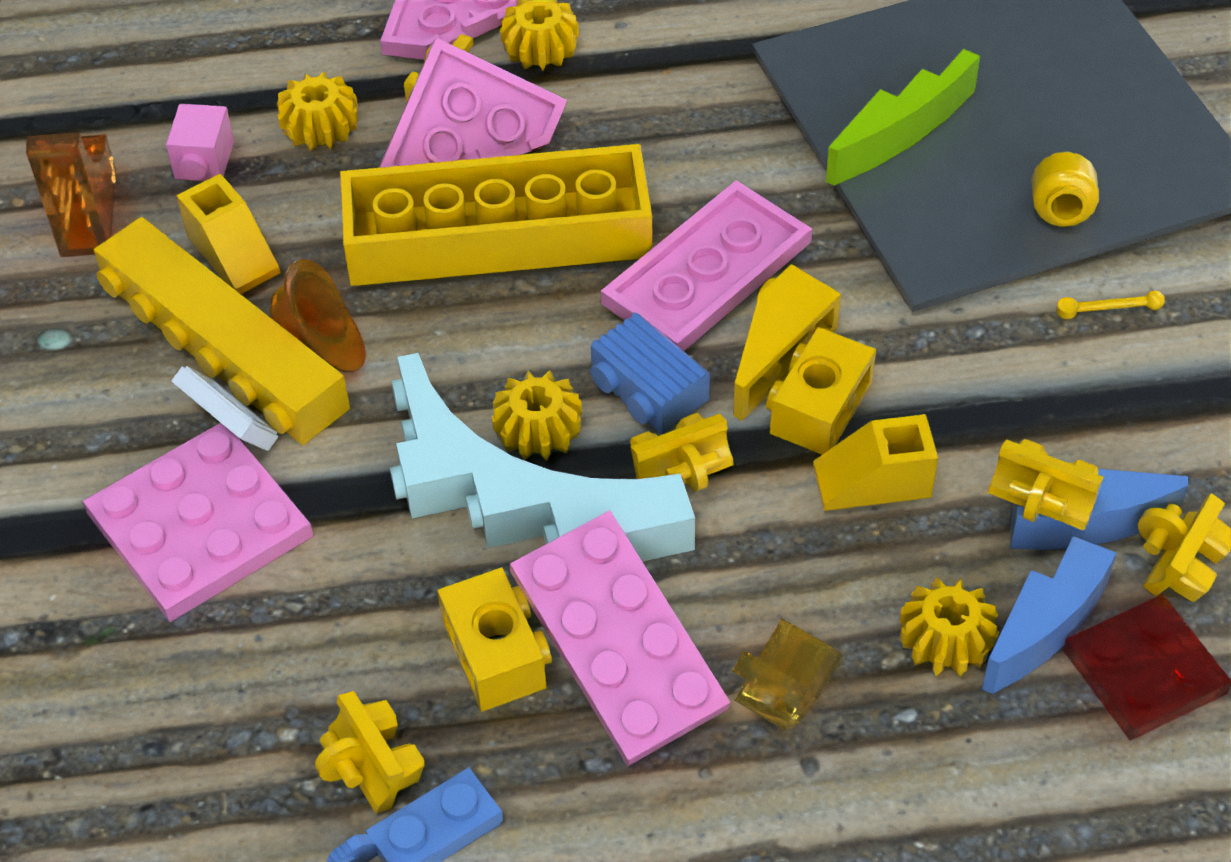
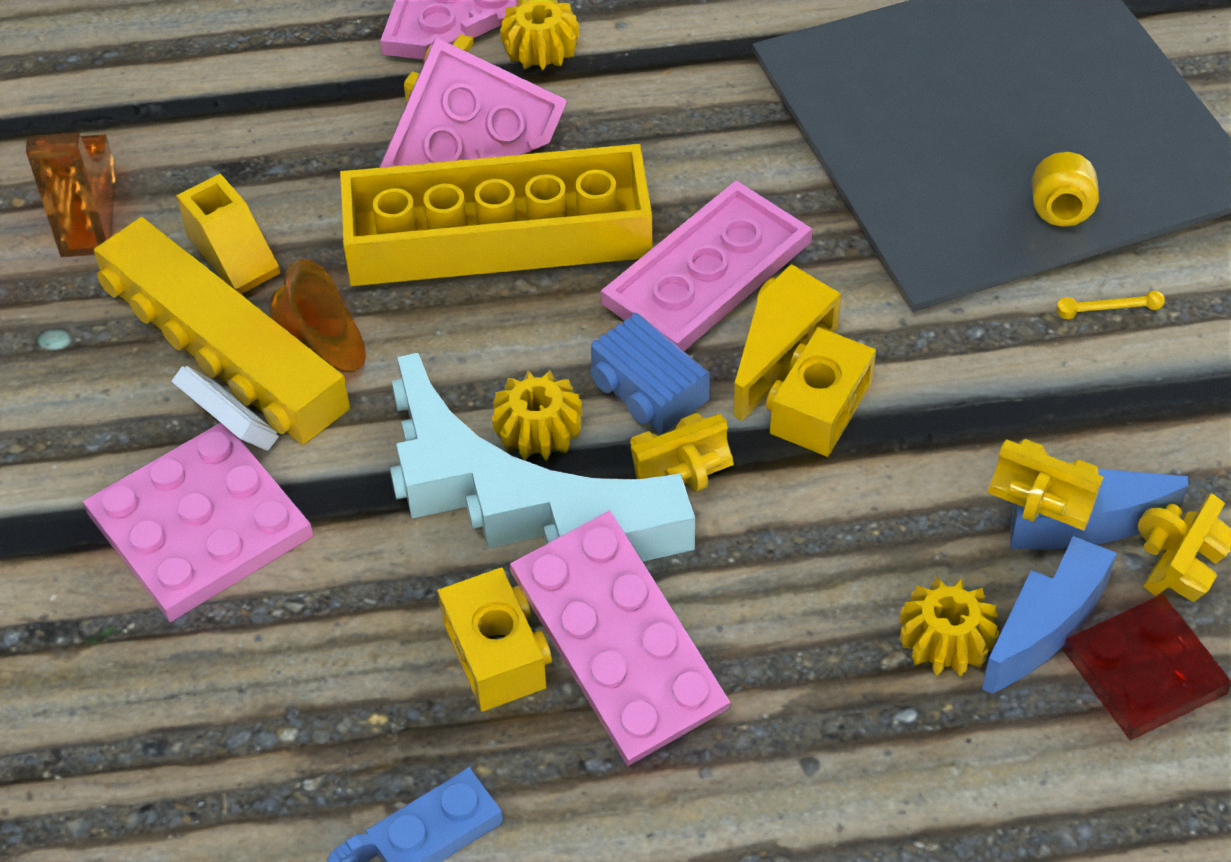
(200, 142): bright pink brick -> none
(317, 111): yellow gear -> none
(359, 752): yellow hips -> none
(786, 675): clear yellow brick -> none
(879, 465): yellow slope -> none
(898, 122): lime slope -> none

